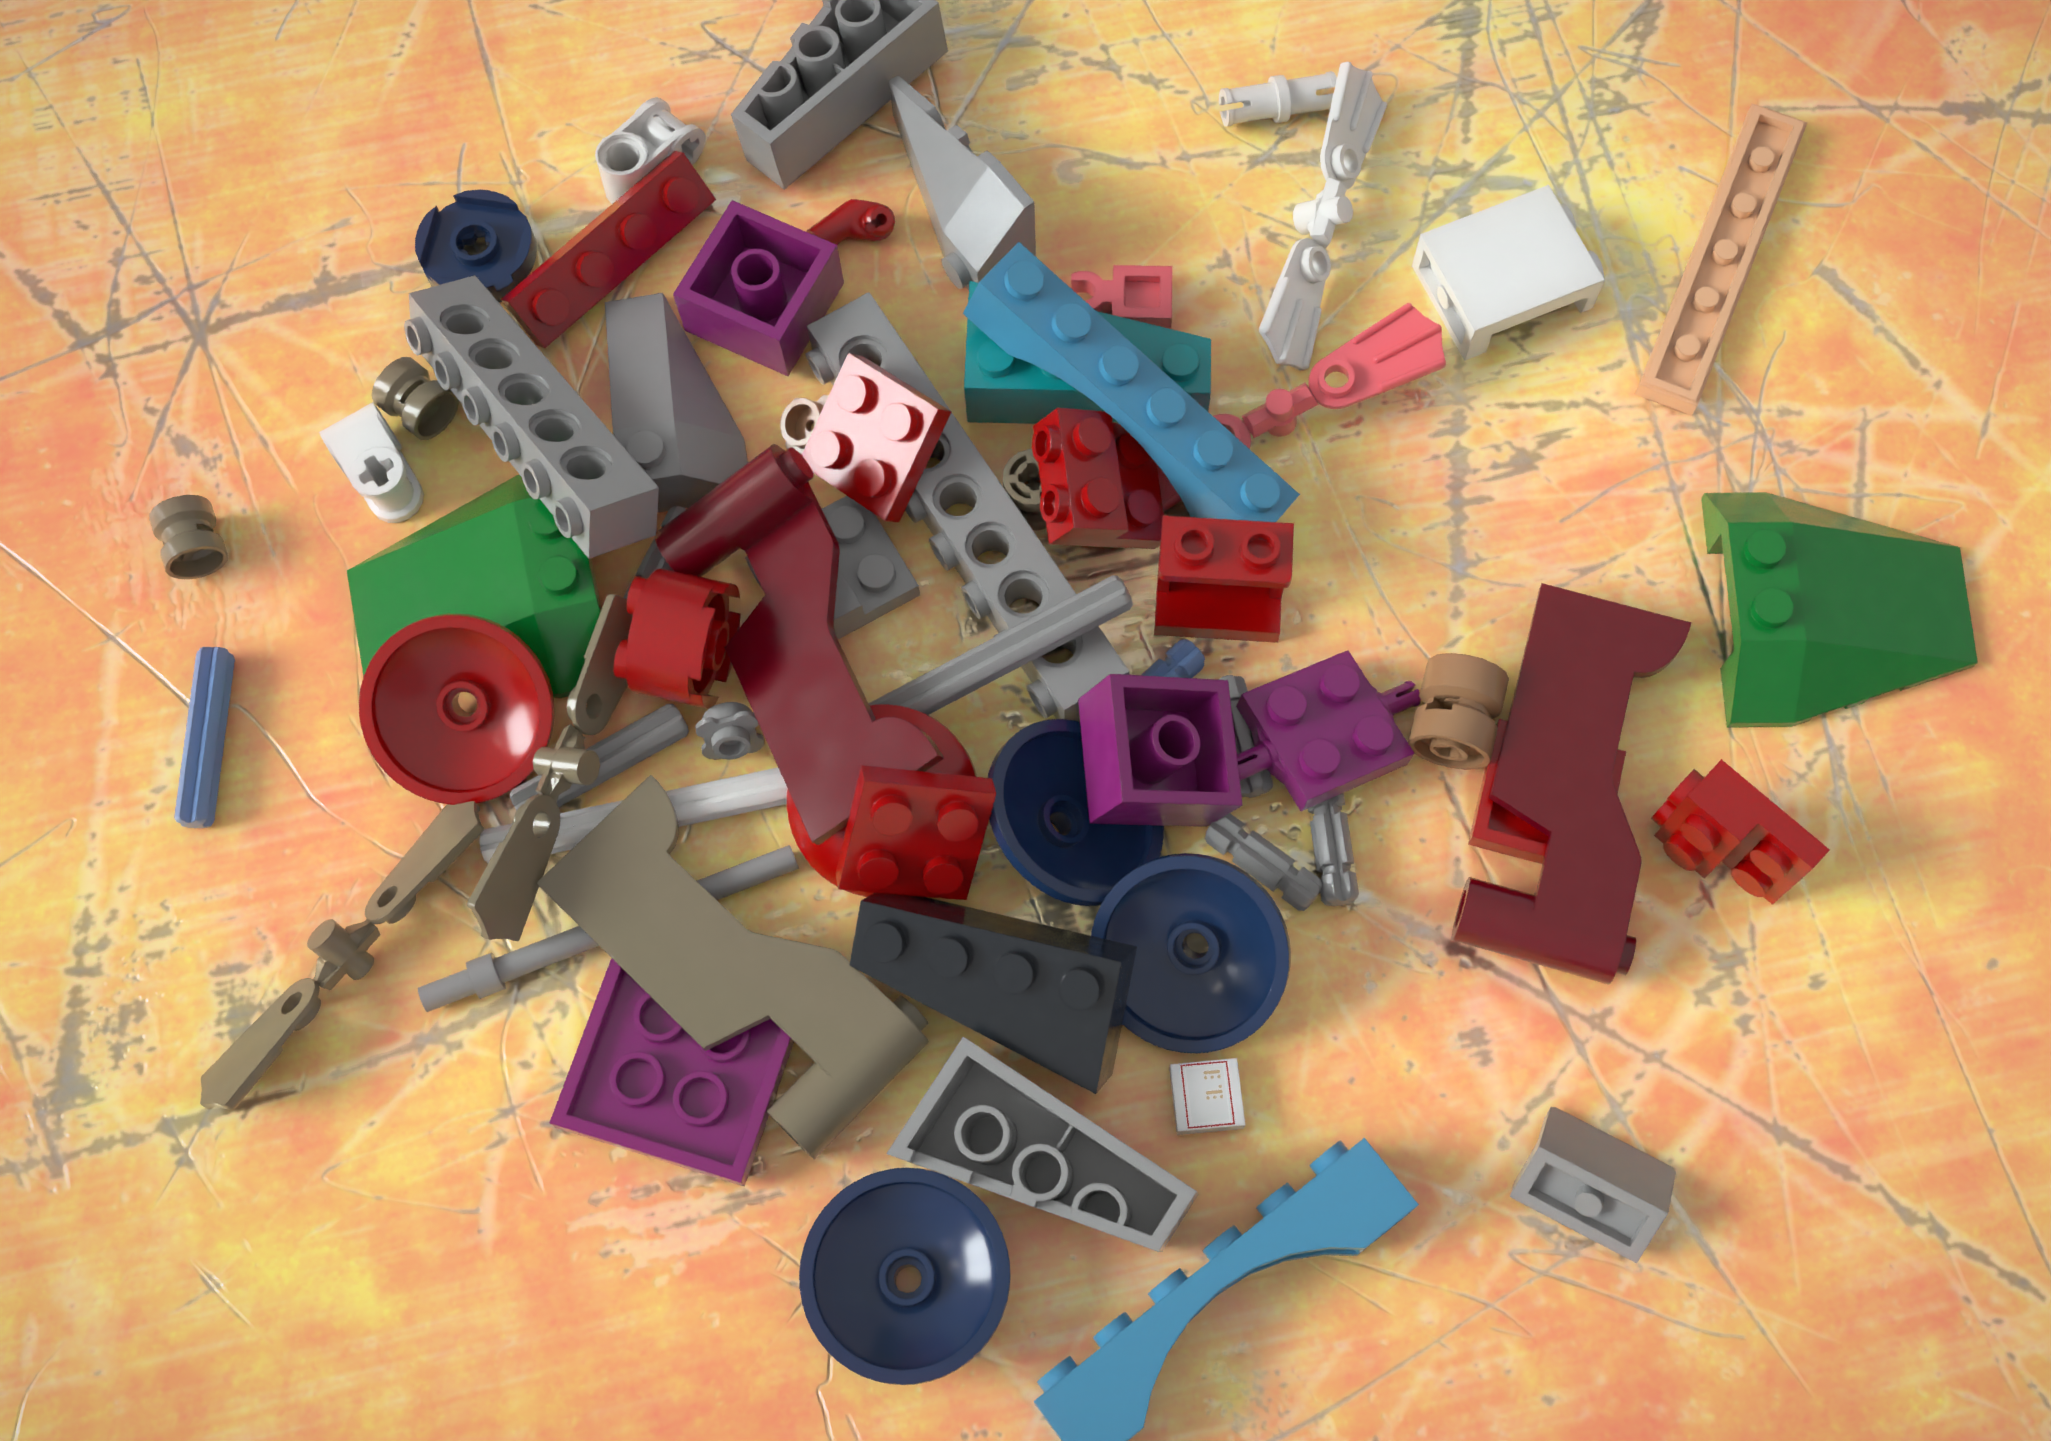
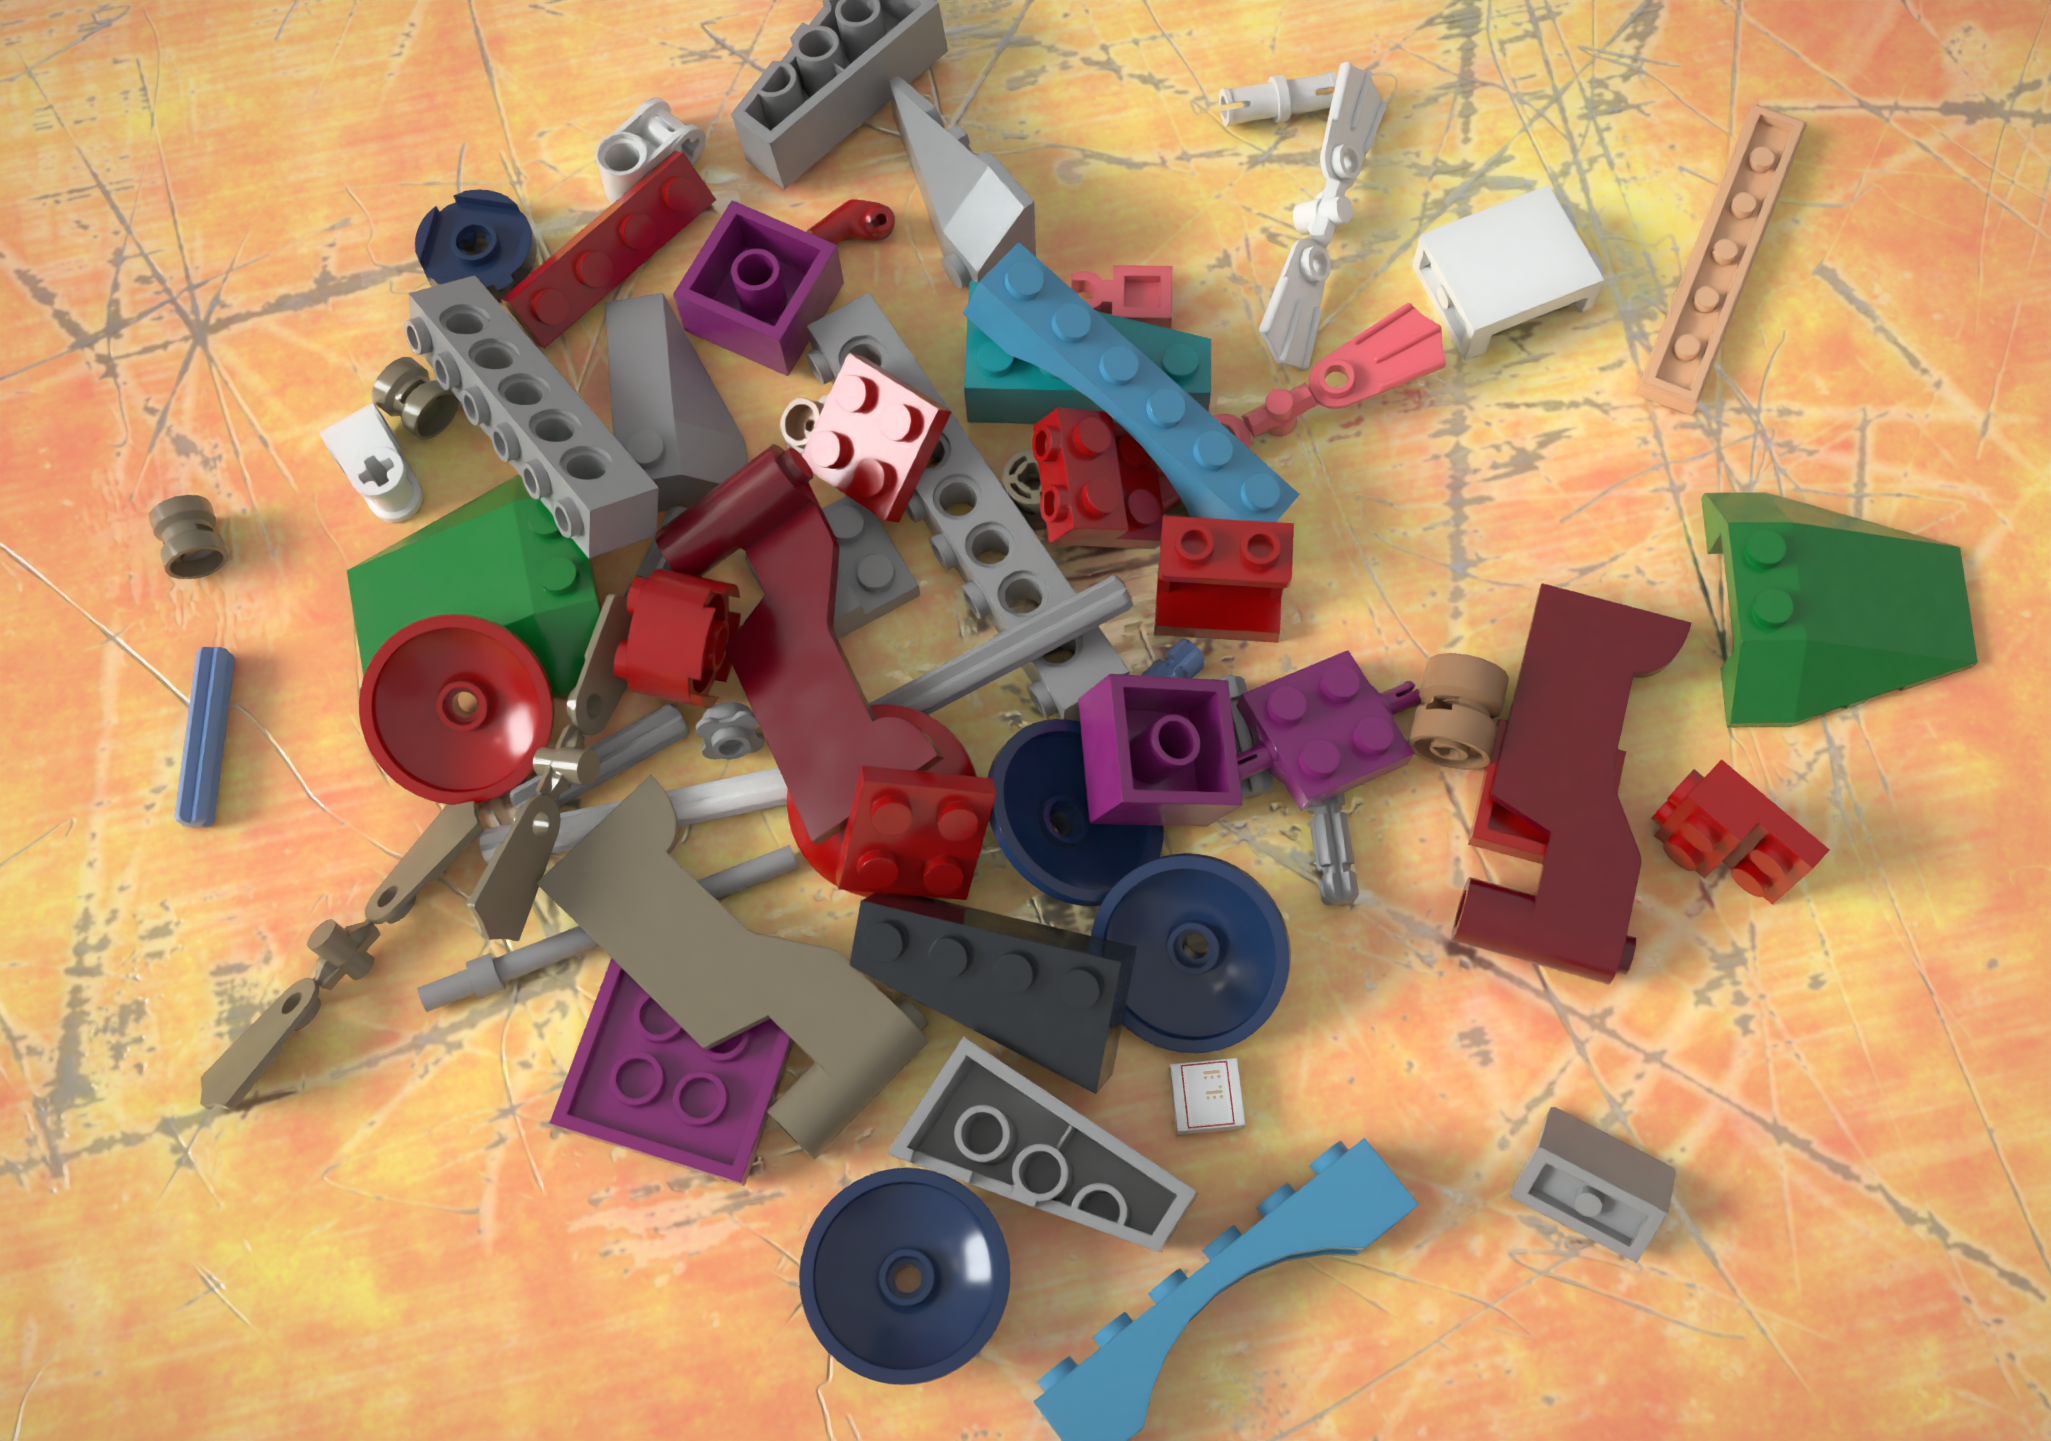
(1264, 861): light grey axle -> none

